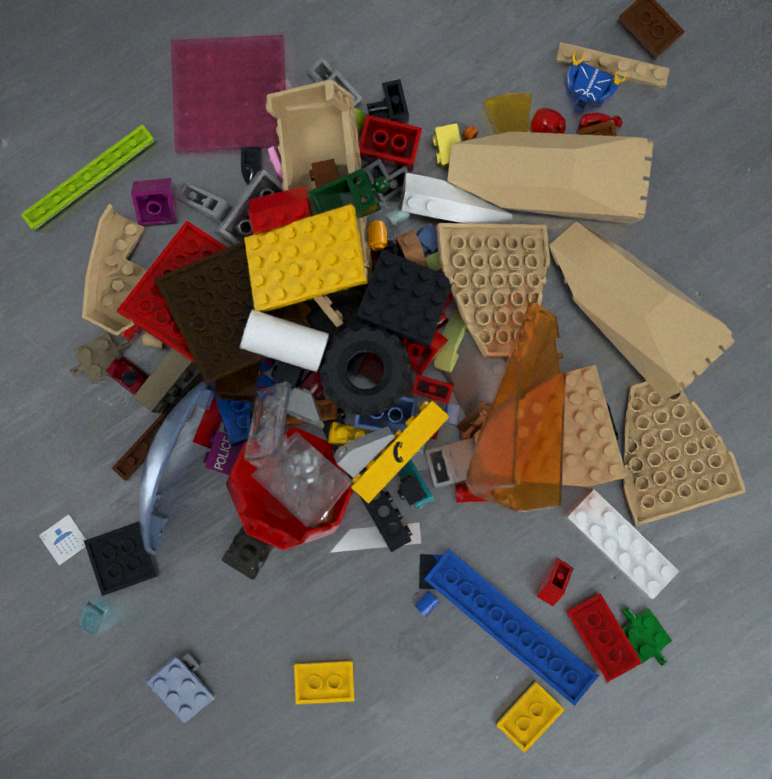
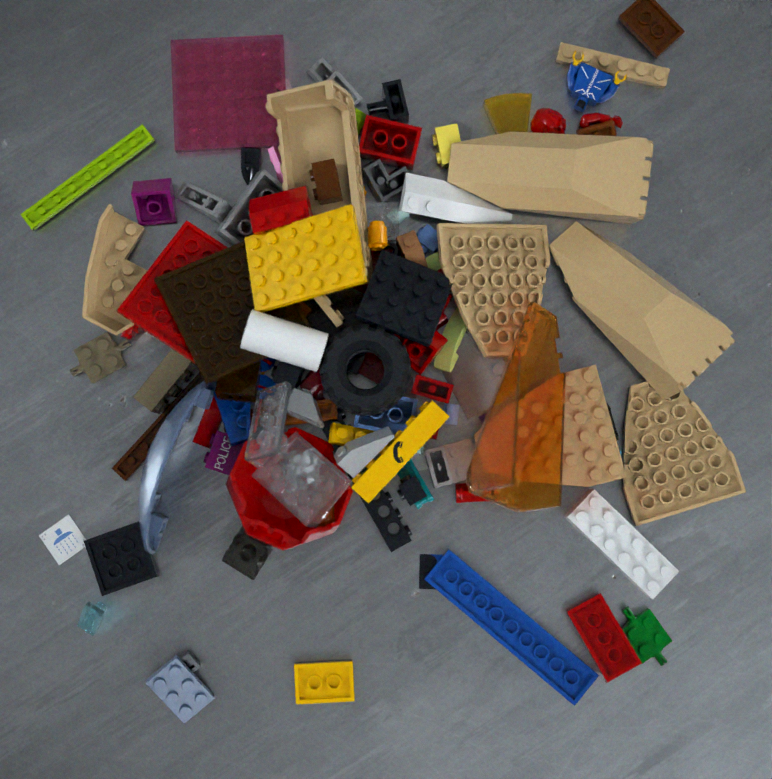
(127, 374): dark red piece -> none
(151, 341): tan piece -> none
(346, 192): dark green slope -> none
(371, 538): white sticker -> none
(427, 603): blue piece -> none
(469, 133): orange plate -> none
(473, 421): medium nougat hinge -> none
(530, 717): yellow plate -> none
(555, 582): red slope -> none

